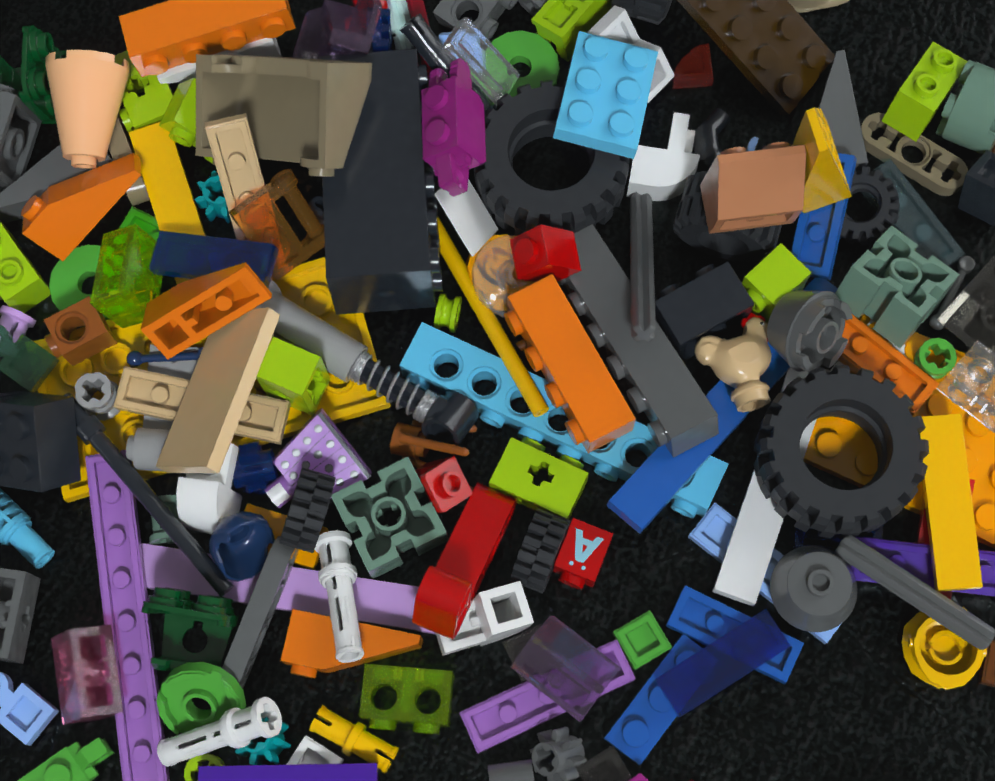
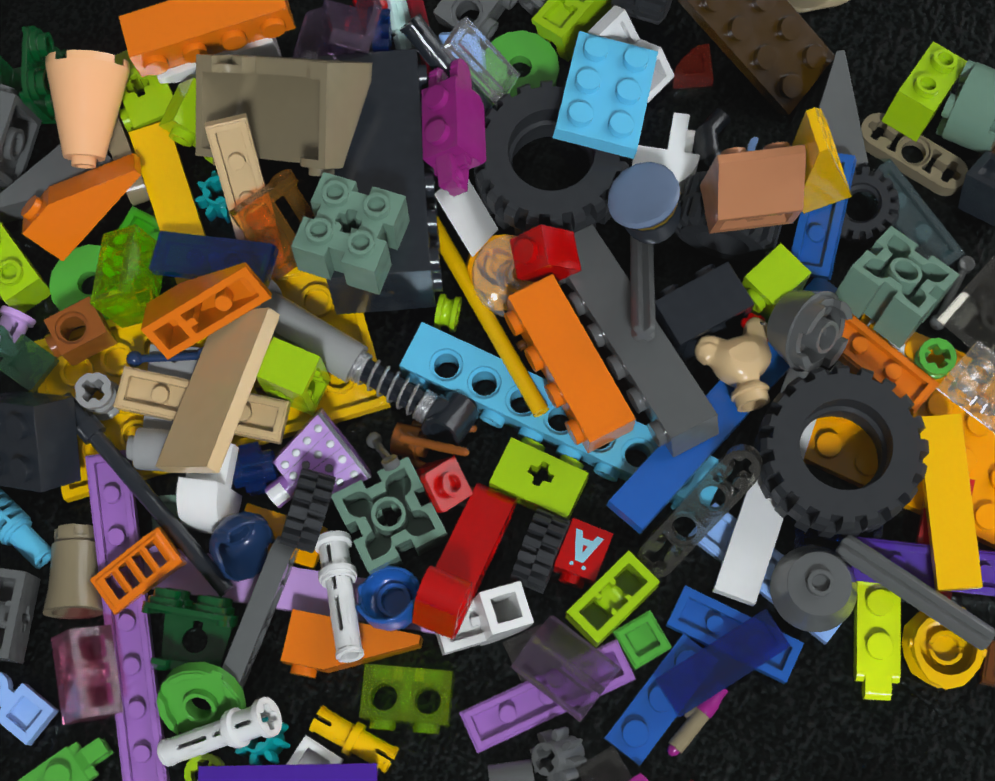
(71, 568): none -> dark tan plant
(168, 550): none -> orange slope
(351, 233): none -> sand green brick
(388, 598): none -> blue hair
(389, 461): none -> dark grey hinge
(612, 599): none -> lime brick
(646, 202): none -> sand blue piece
(694, 722): none -> dark tan piece
(702, 514): none -> clear smoke beam
(877, 640): none -> neon yellow hinge

